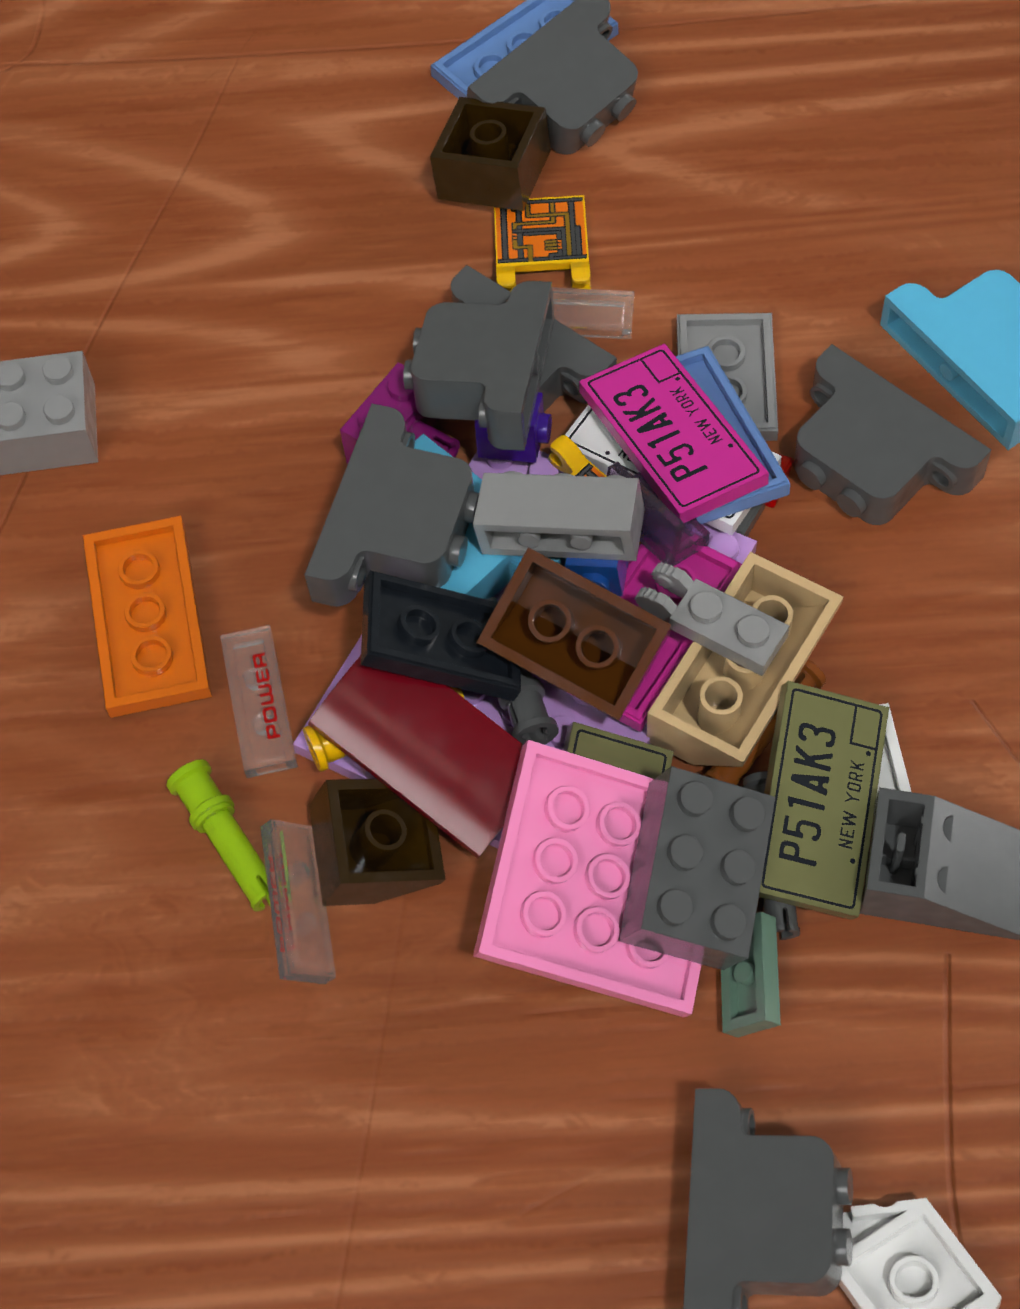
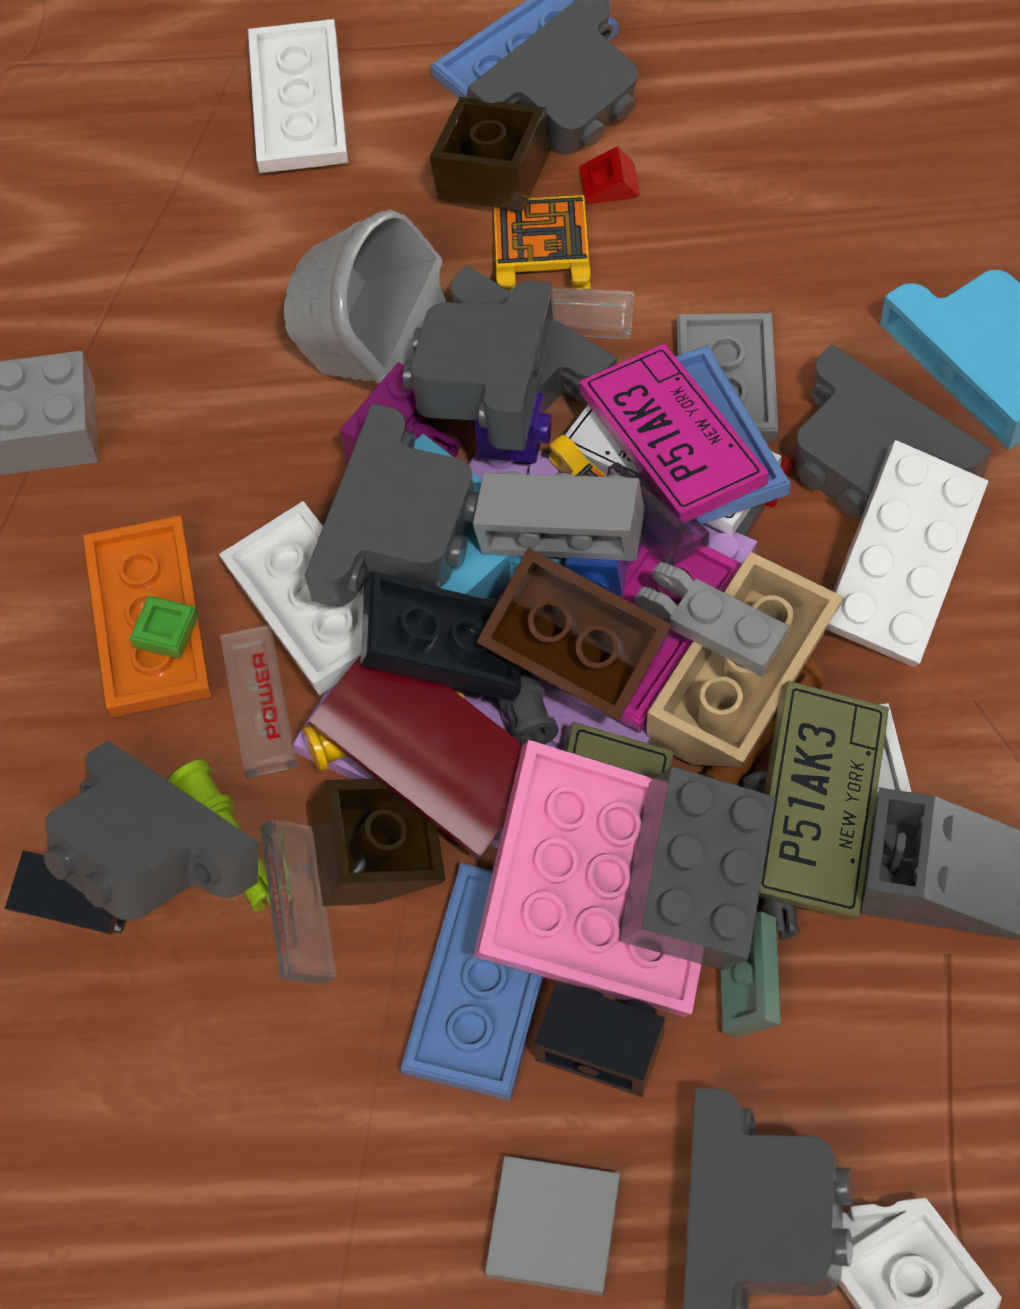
(45, 896): none -> black hinge
(143, 840): none -> dark grey brick
(164, 627): none -> bright green tile
(272, 572): none -> white plate
(297, 96): none -> white plate
(363, 296): none -> light grey piece
(471, 1009): none -> medium blue tile
(553, 1226): none -> light grey tile
(600, 1037): none -> black brick
(609, 177): none -> red slope
(905, 553): none -> white plate

